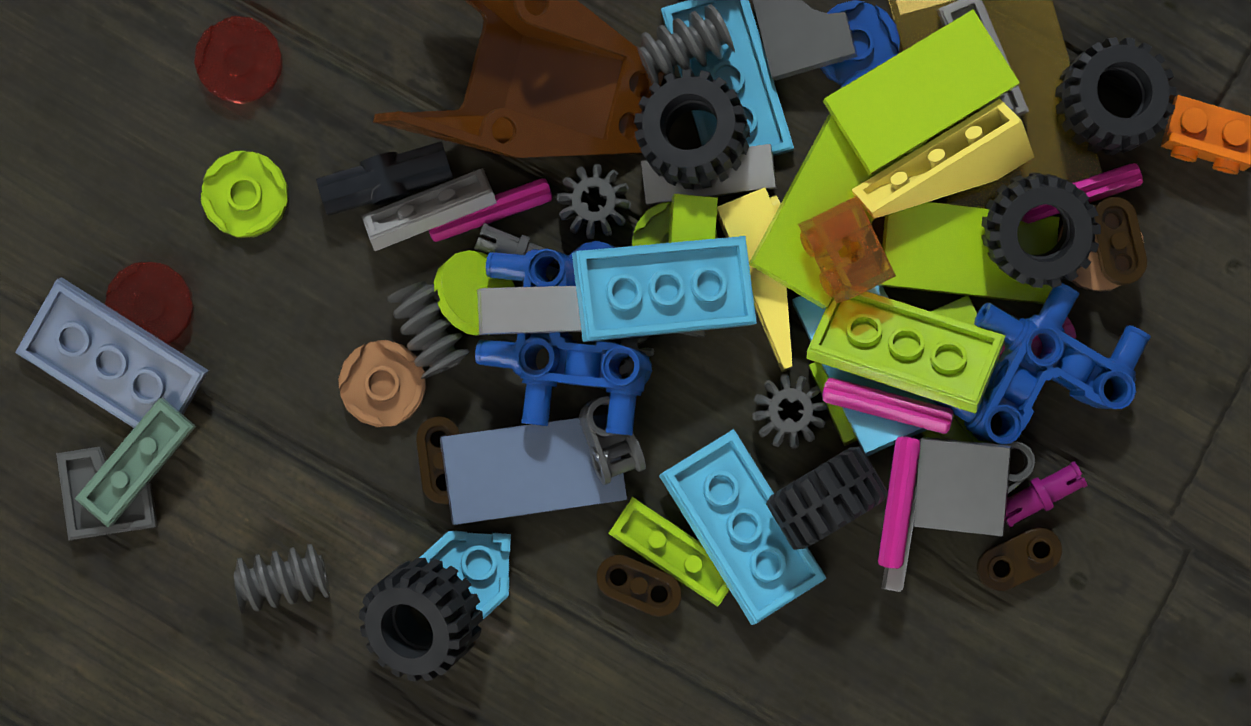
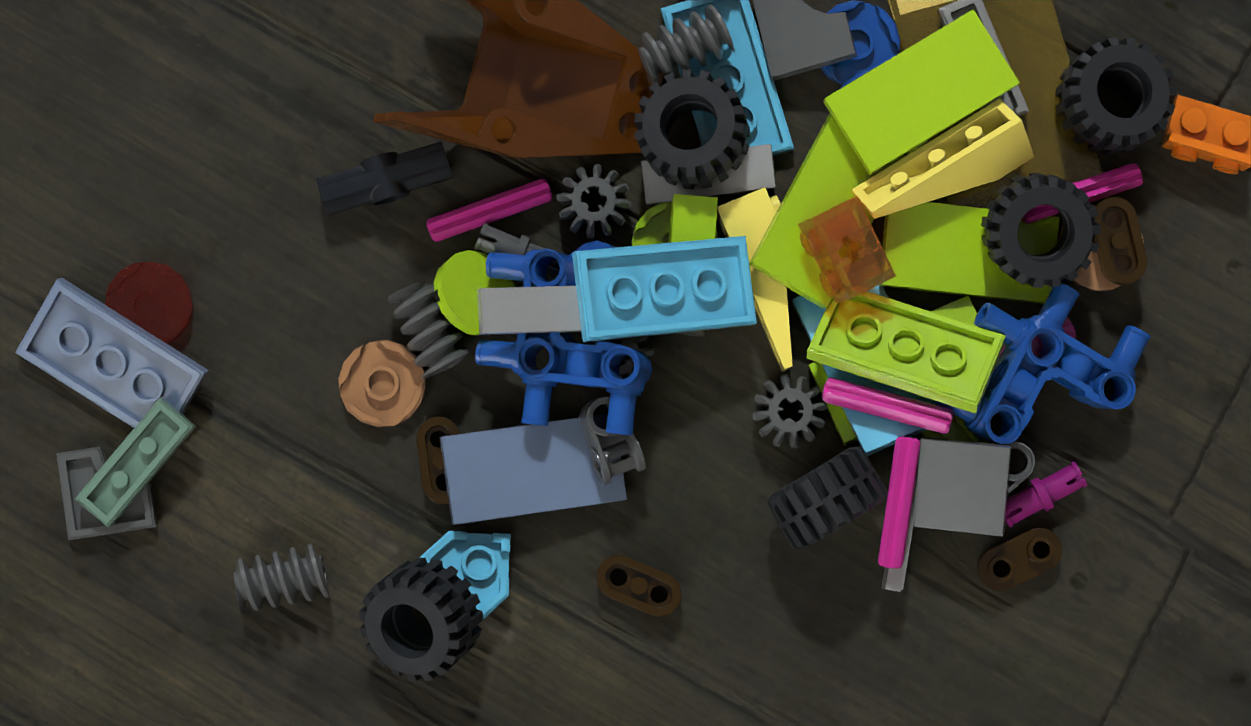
(238, 59): clear red tile -> none
(244, 194): lime tile -> none
(429, 209): light grey tile -> none
(669, 550): lime tile -> none
(728, 512): medium azure tile -> none

